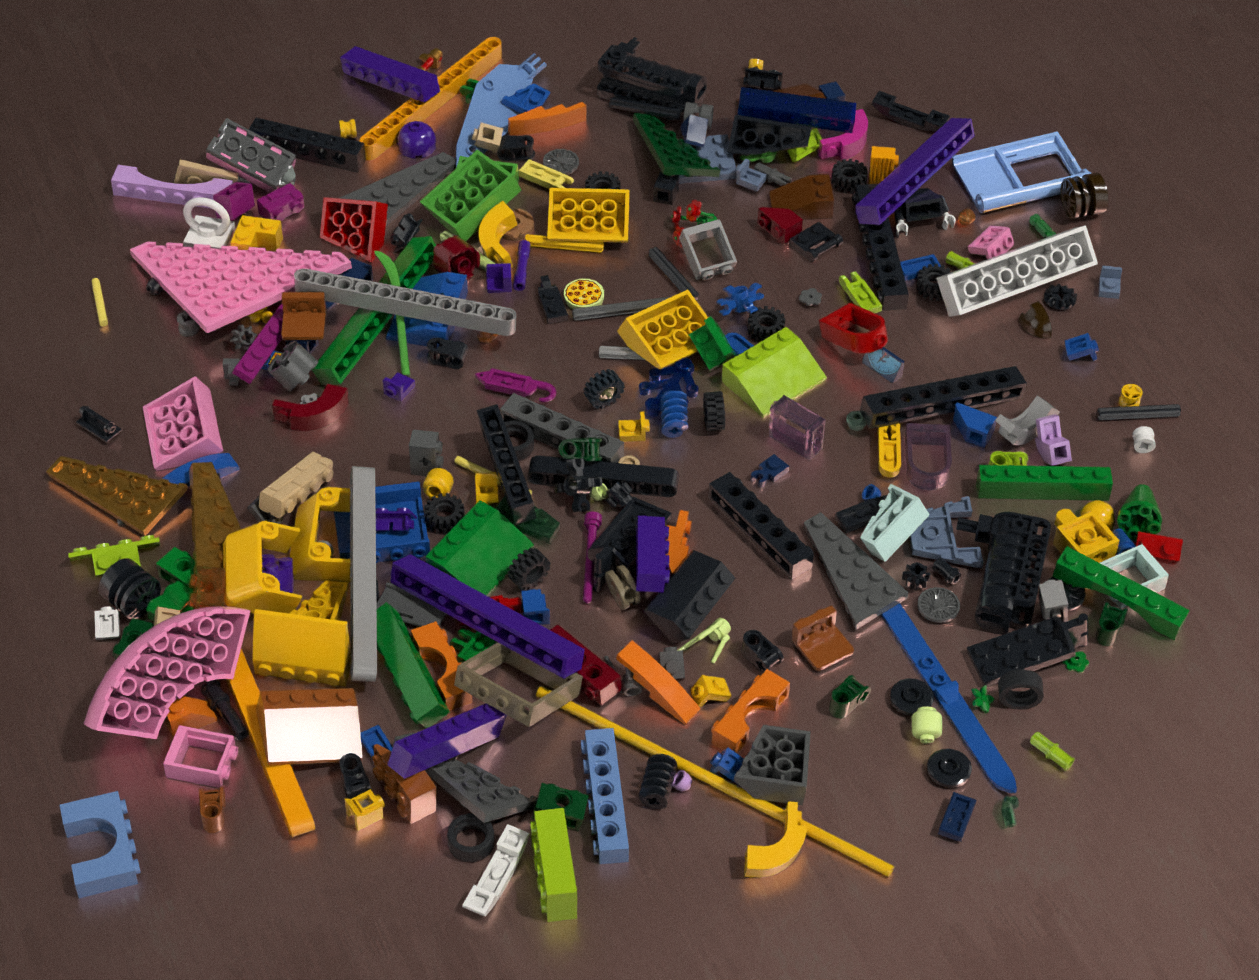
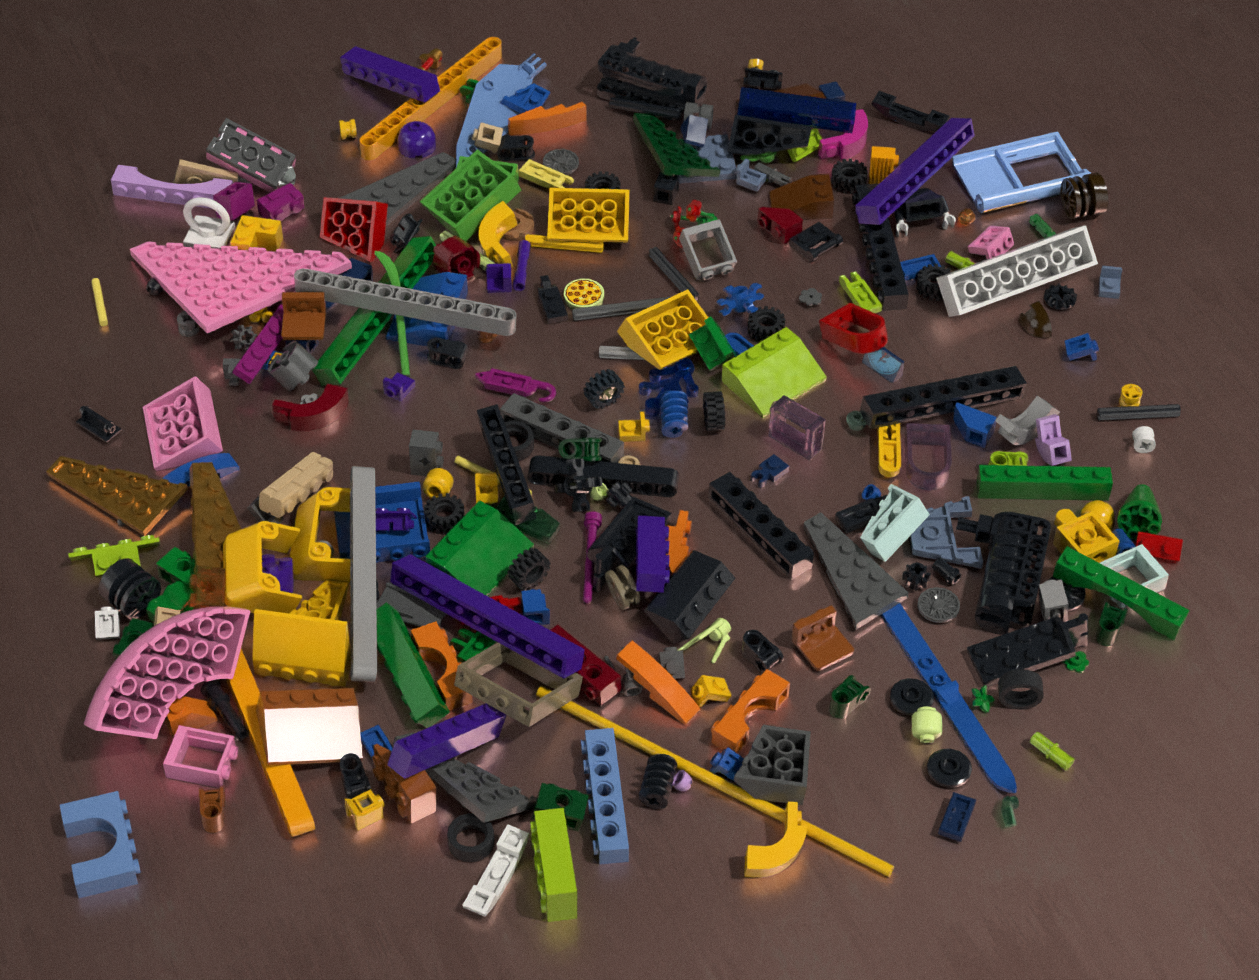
(313, 145): black brick -> none

